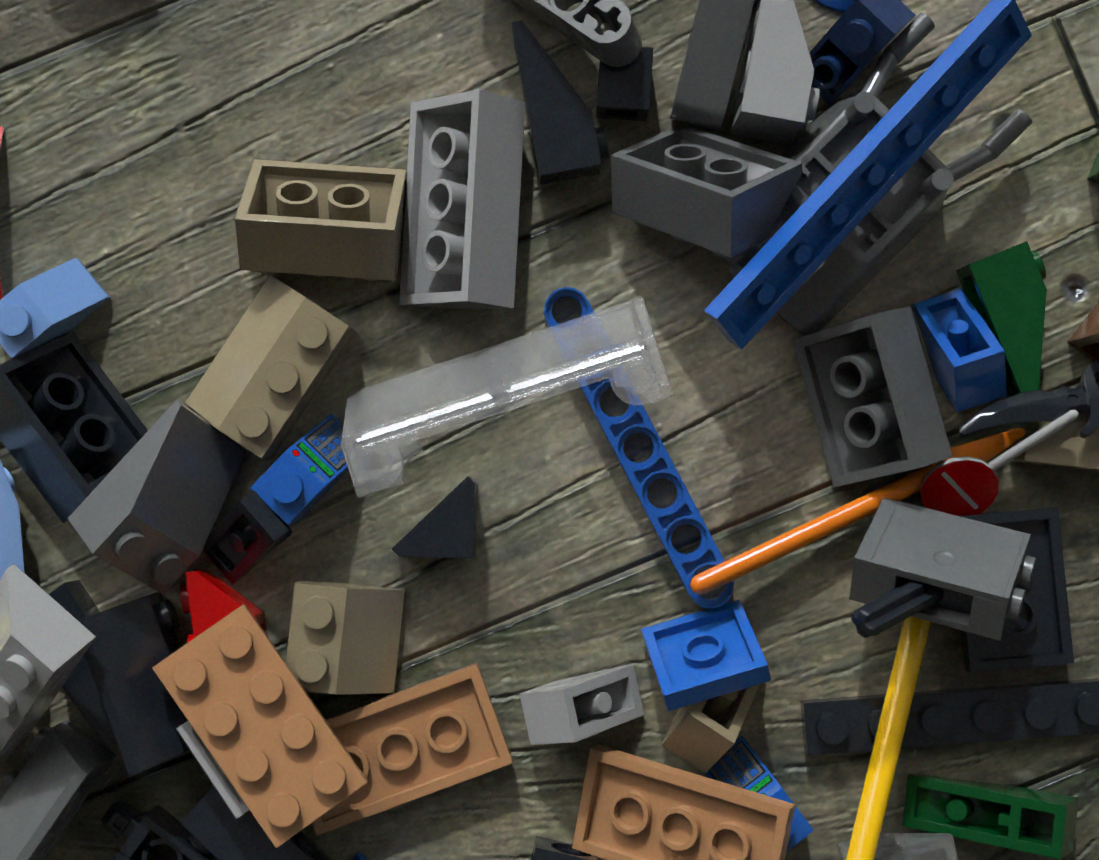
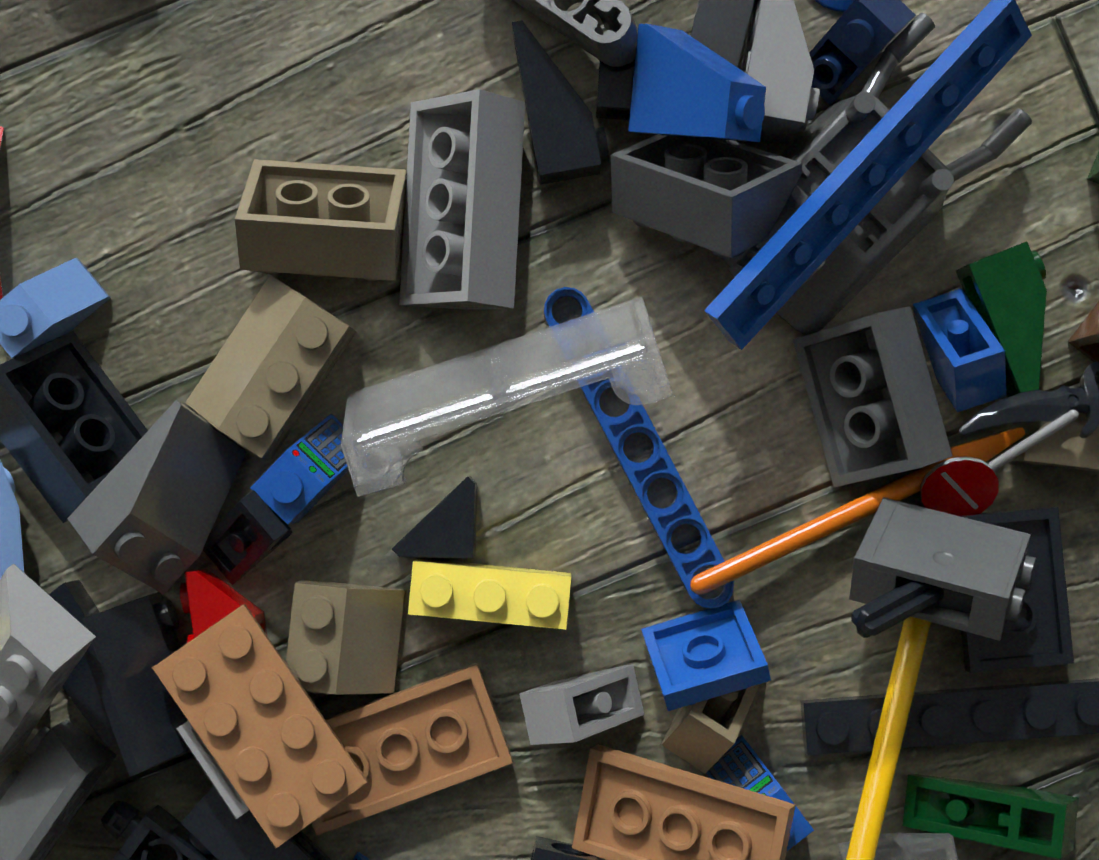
(489, 593): none -> light yellow brick
(691, 90): none -> blue slope

